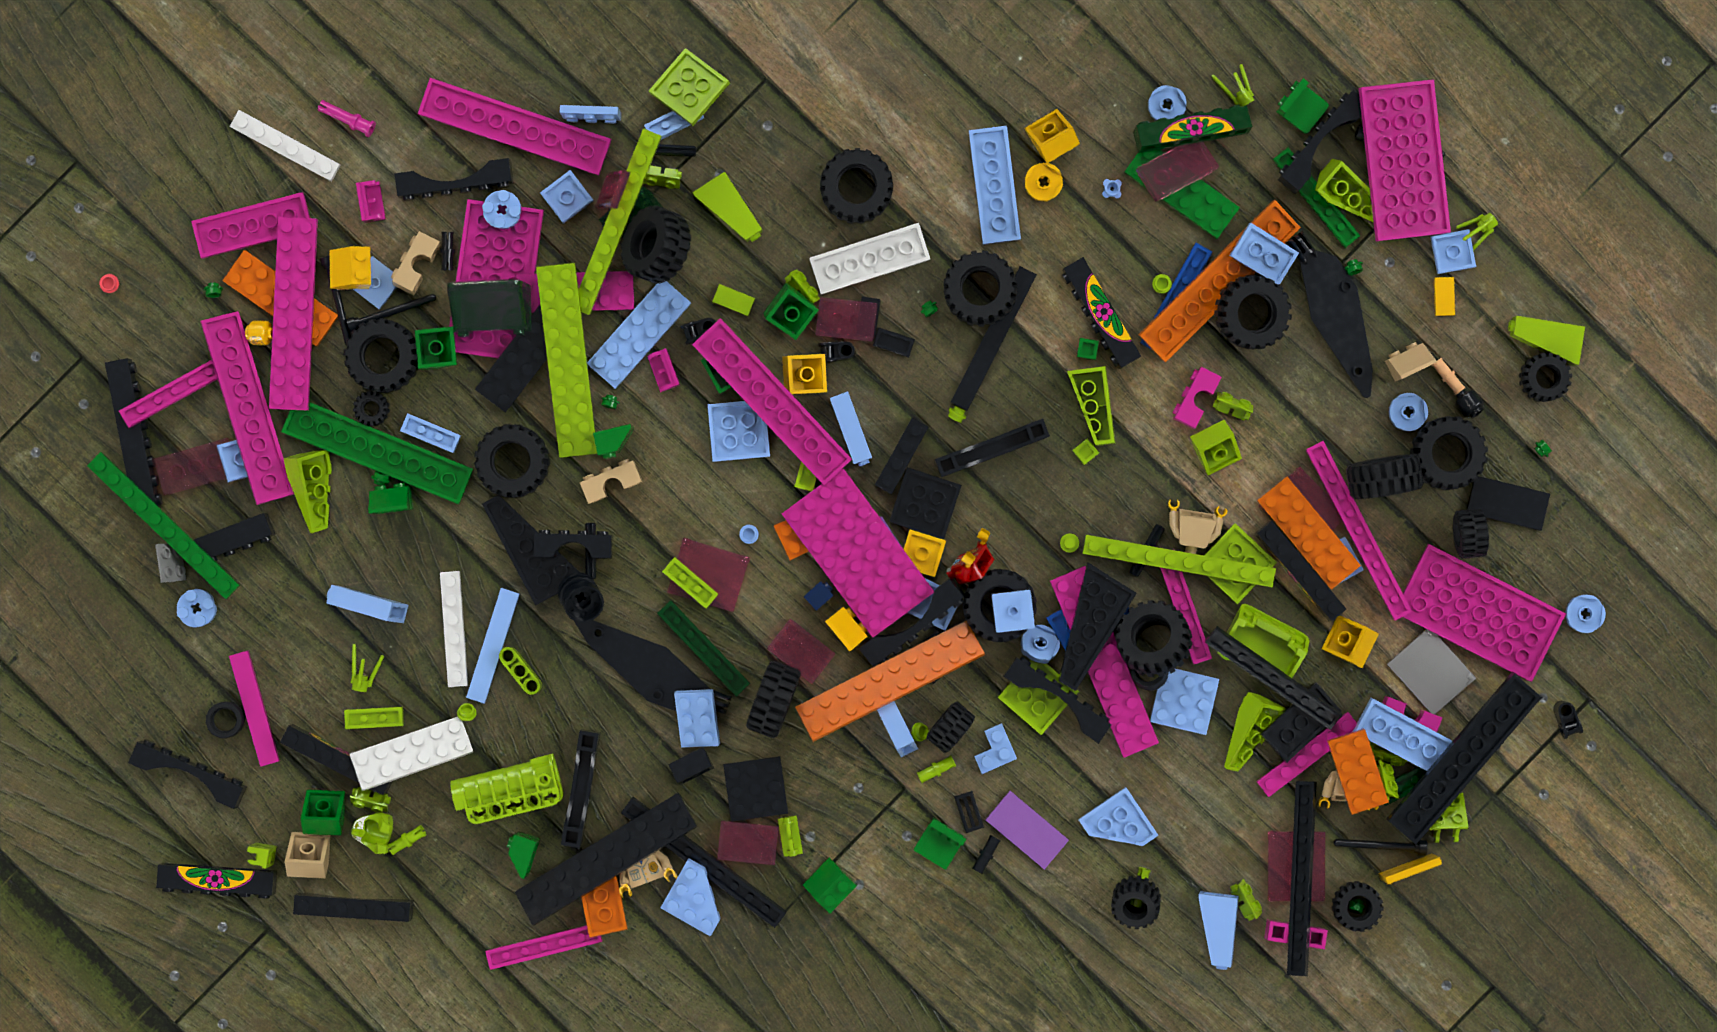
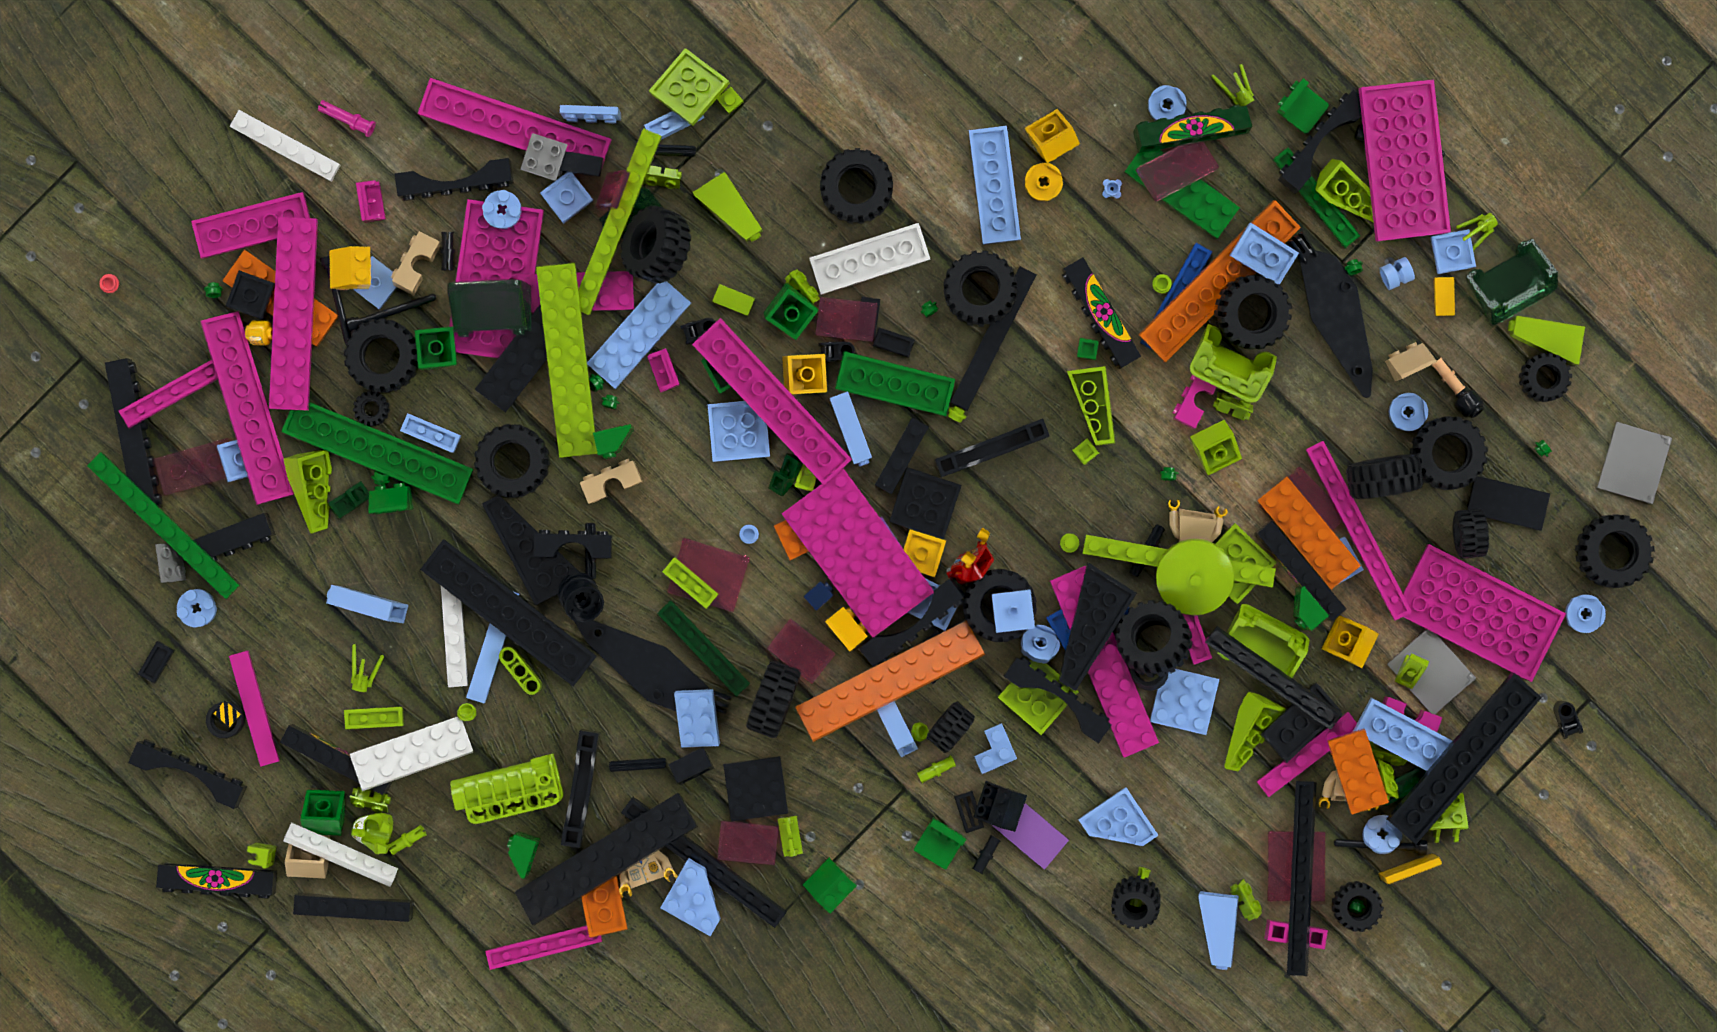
(156, 662): none -> black tile
(227, 713): none -> sticker
(250, 295): none -> black tile
(340, 854): none -> white plate
(349, 500): none -> dark green slope
(508, 612): none -> black plate
(544, 157): none -> light grey hinge
(582, 164): none -> black slope
(595, 382): none -> green plate
(639, 764): none -> black axle
(730, 100): none -> lime plate
(784, 479): none -> dark green slope
(894, 383): none -> green plate
(1000, 806): none -> black slope
(1168, 474): none -> green plate
(1195, 576): none -> lime dish
(1231, 370): none -> lime windscreen
(1307, 610): none -> green slope
(1374, 842): none -> light blue plate
(1397, 273): none -> light blue wheel
(1411, 670): none -> lime slope
(1514, 282): none -> clear green windscreen
(1634, 462): none -> light grey piece
(1639, 551): none -> black tyre

